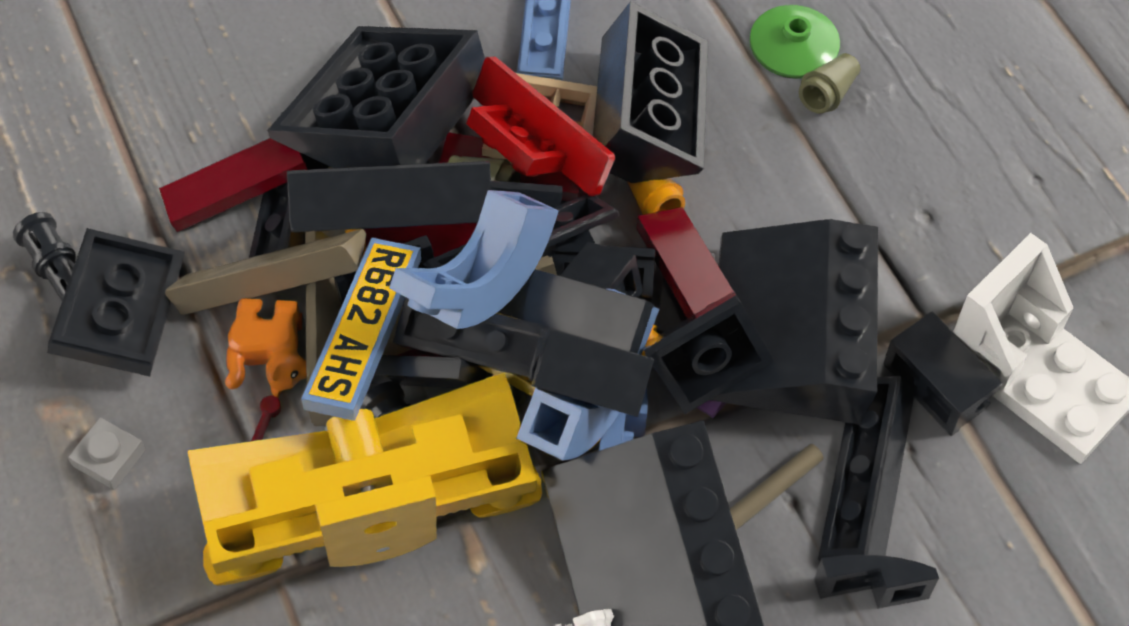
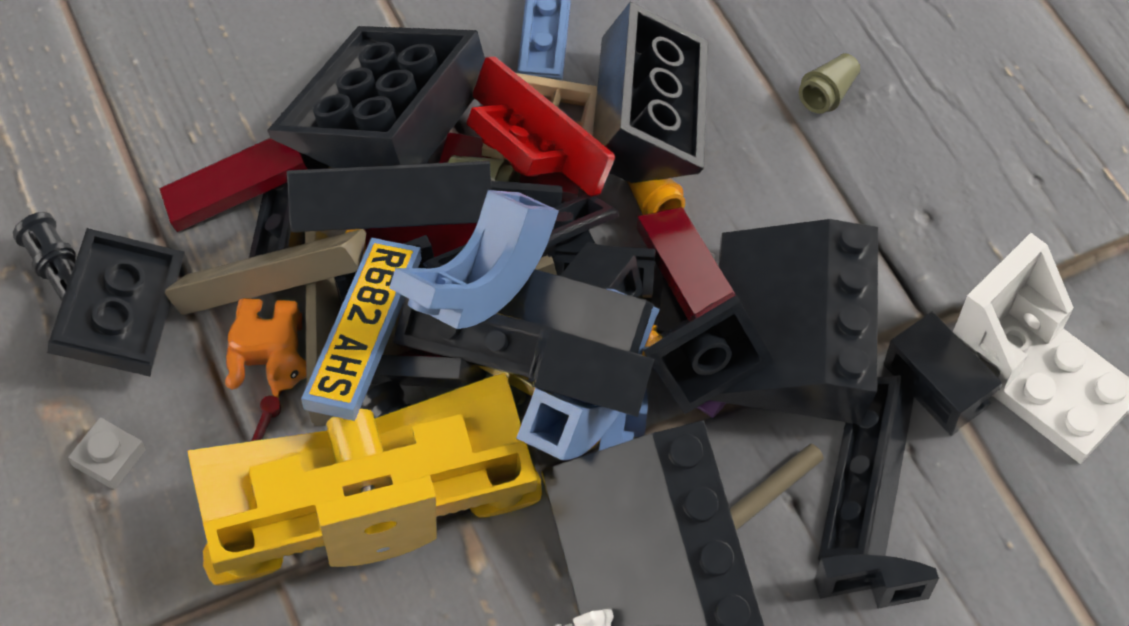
(793, 40): bright green dish -> none

